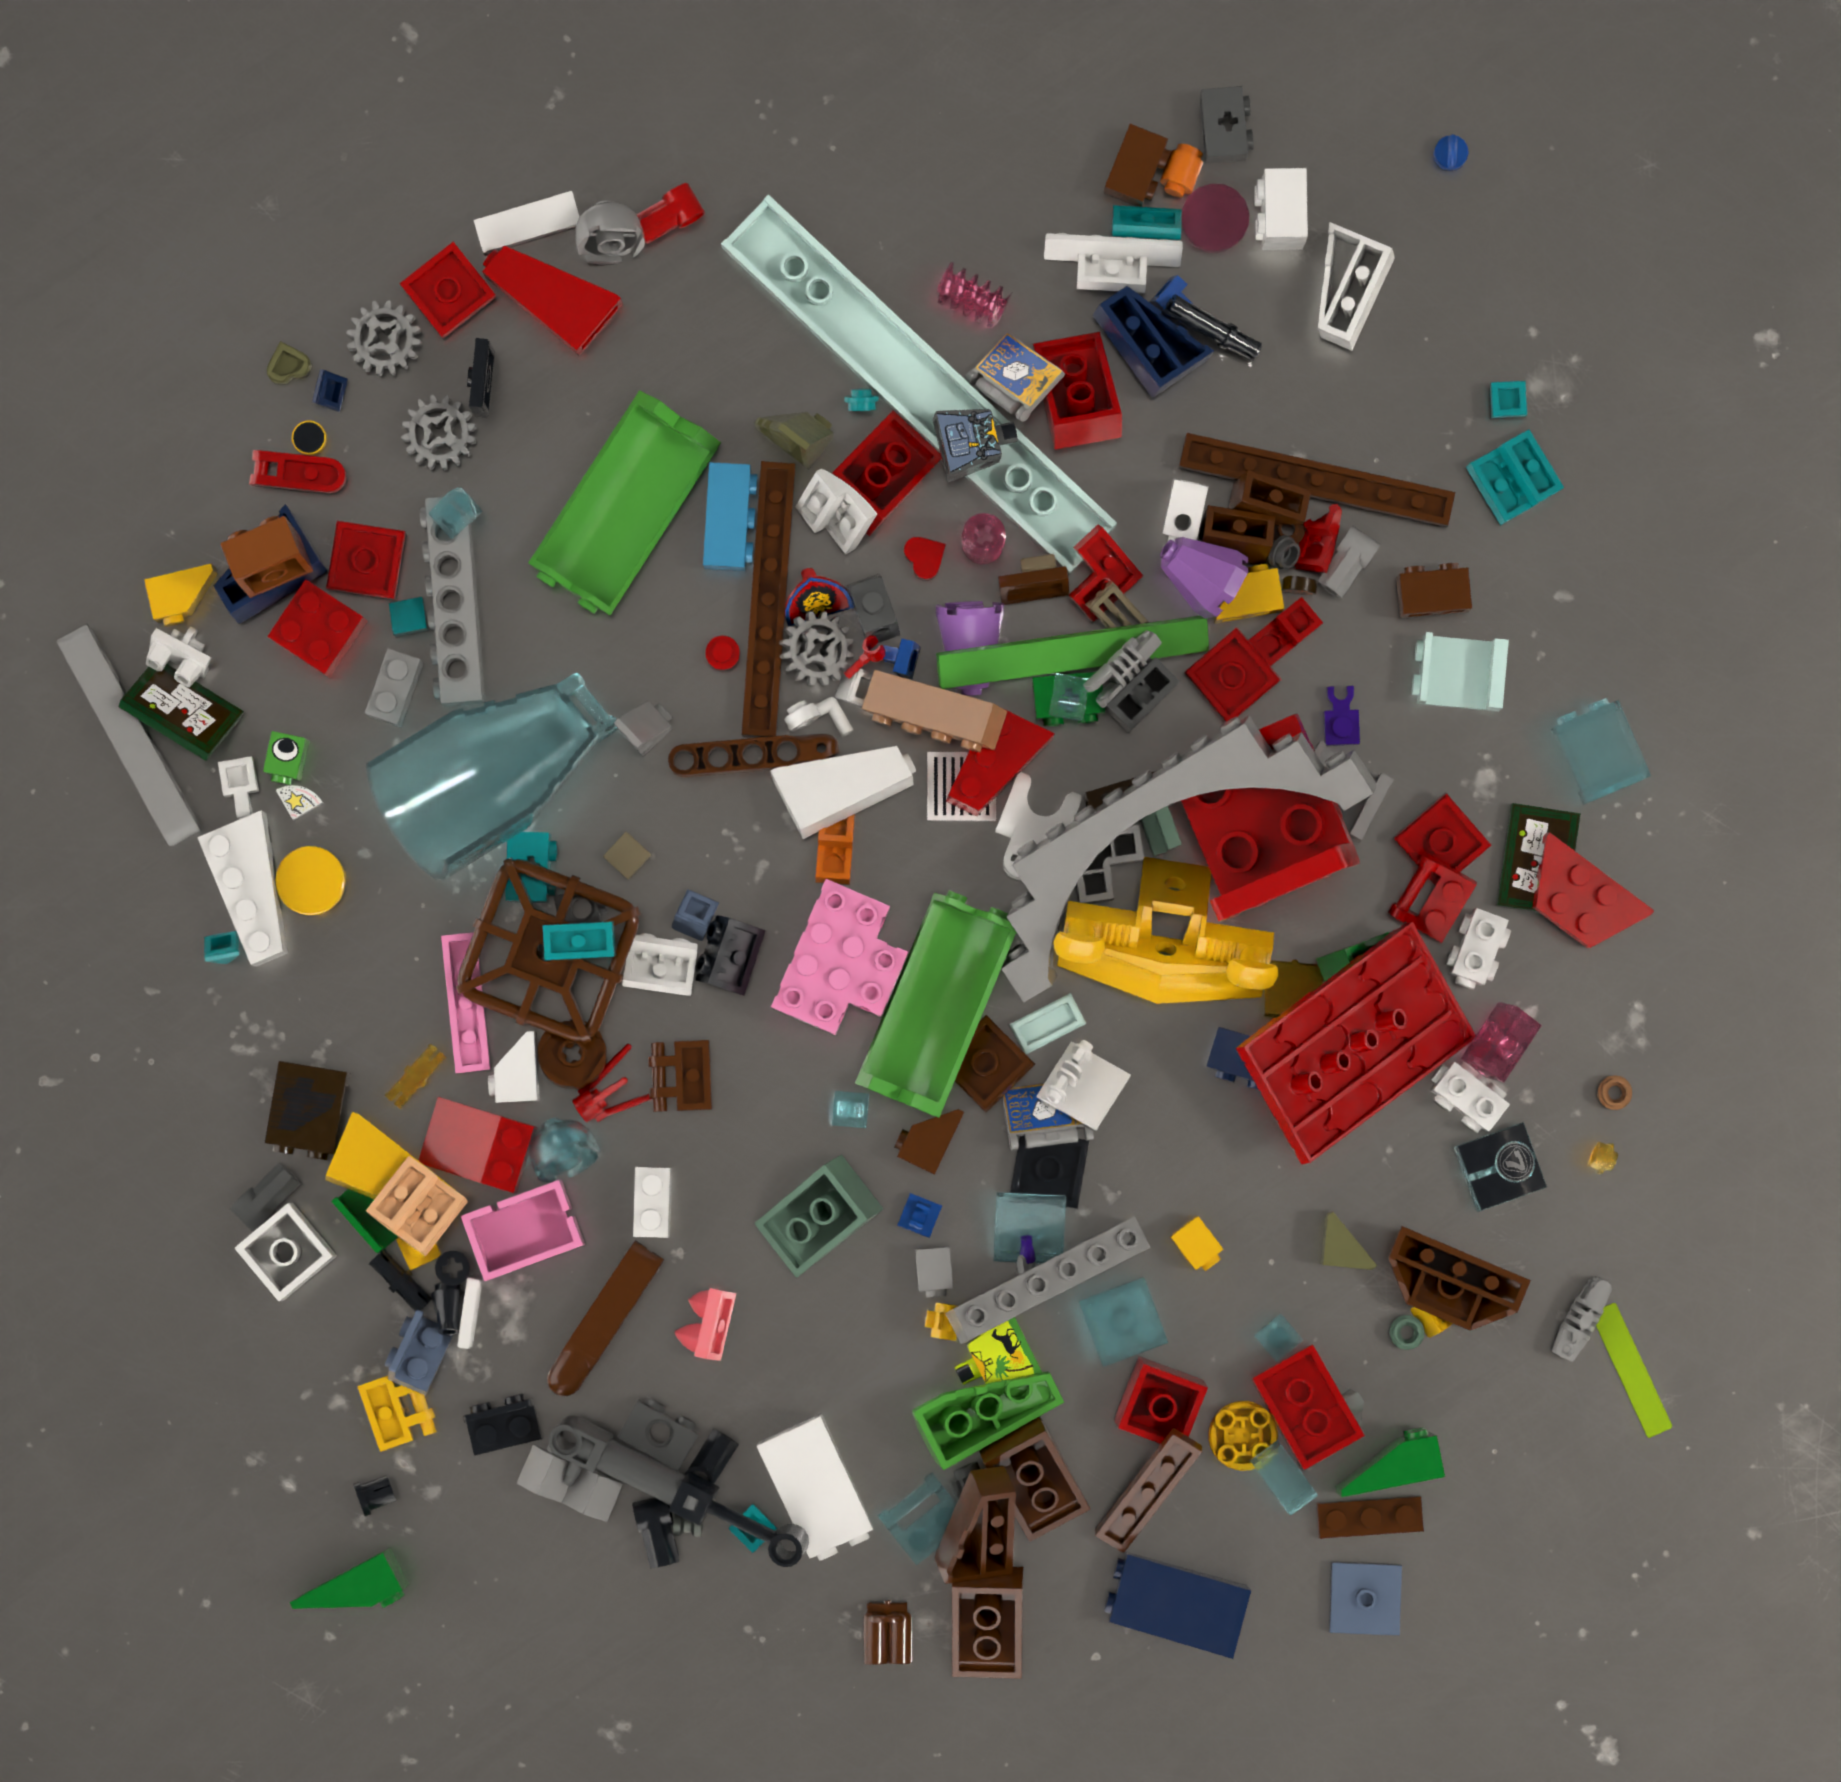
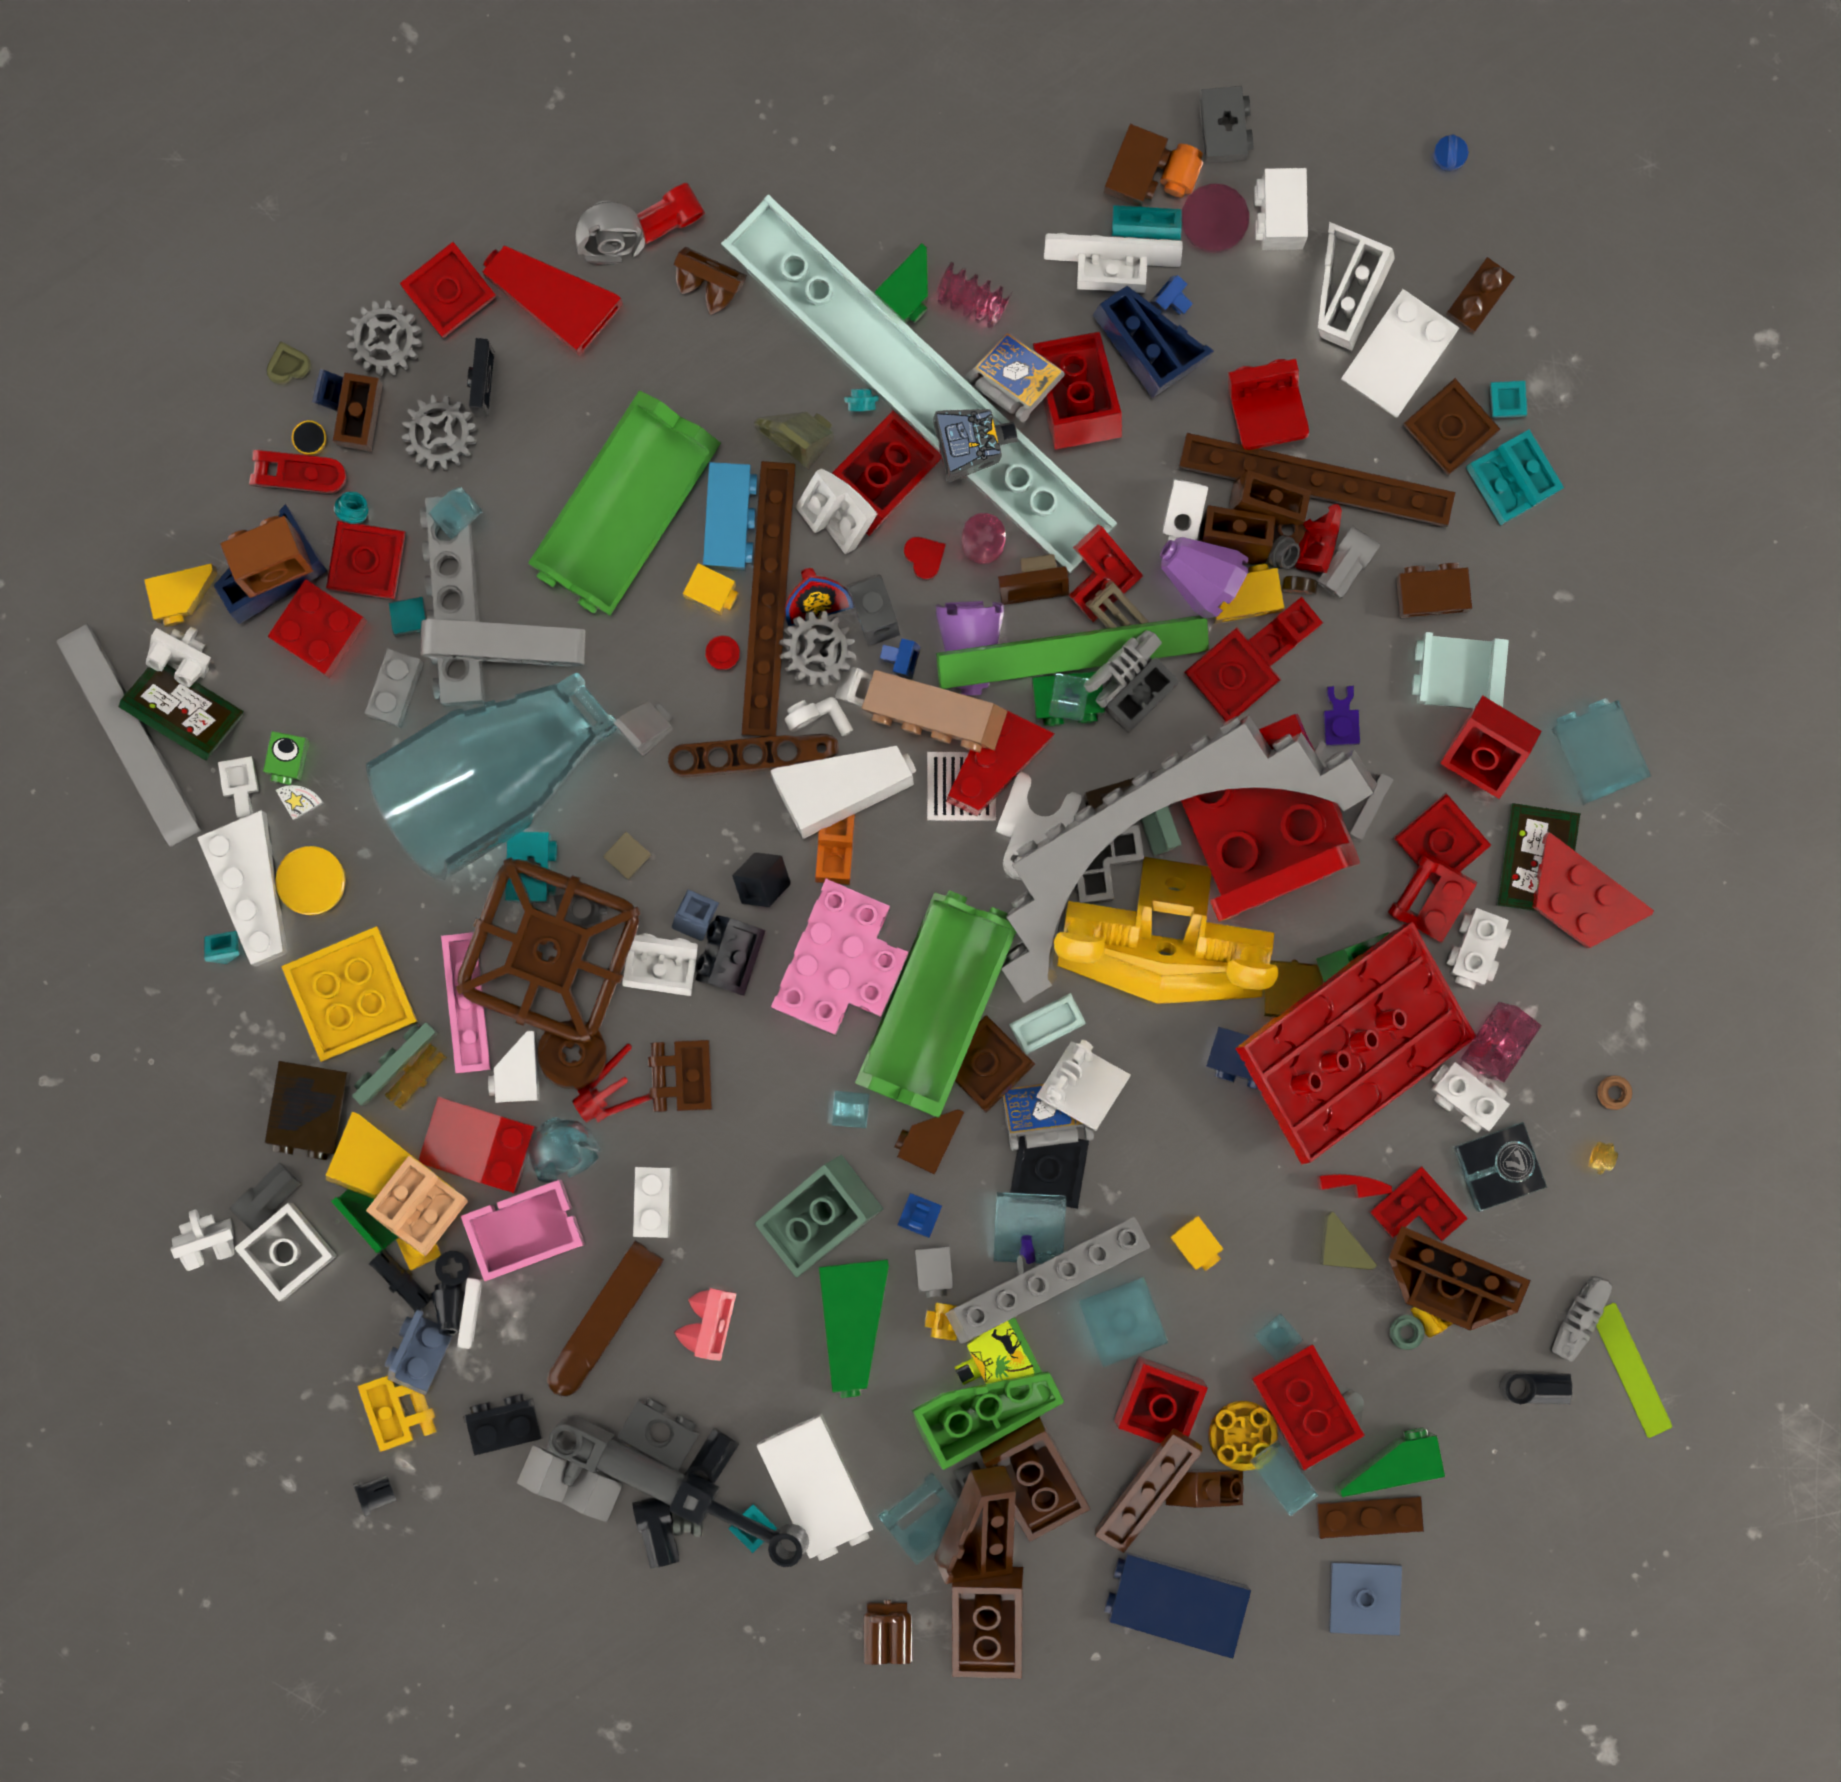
(201, 1234): none -> white hips
(349, 994): none -> yellow plate
(351, 507): none -> teal plate
(357, 411): none -> reddish brown brick
(364, 1585): green slope -> none
(393, 1062): none -> sand green plate
(502, 642): none -> light grey beam
(527, 222): white tile -> none
(579, 940): teal plate -> none
(711, 590): none -> yellow brick
(722, 280): none -> reddish brown tile
(761, 879): none -> black panel
(851, 1315): none -> green slope
(868, 655): red hand -> none
(907, 287): none -> green slope
(1208, 1489): none -> reddish brown slope
(1224, 334): black pin -> none
(1268, 404): none -> red bracket
(1362, 1185): none -> red slope
(1400, 353): none -> white slope
(1419, 1197): none -> red plate
(1451, 426): none -> reddish brown plate
(1480, 295): none -> reddish brown tile
(1491, 747): none -> red brick
(1540, 1388): none -> black piece

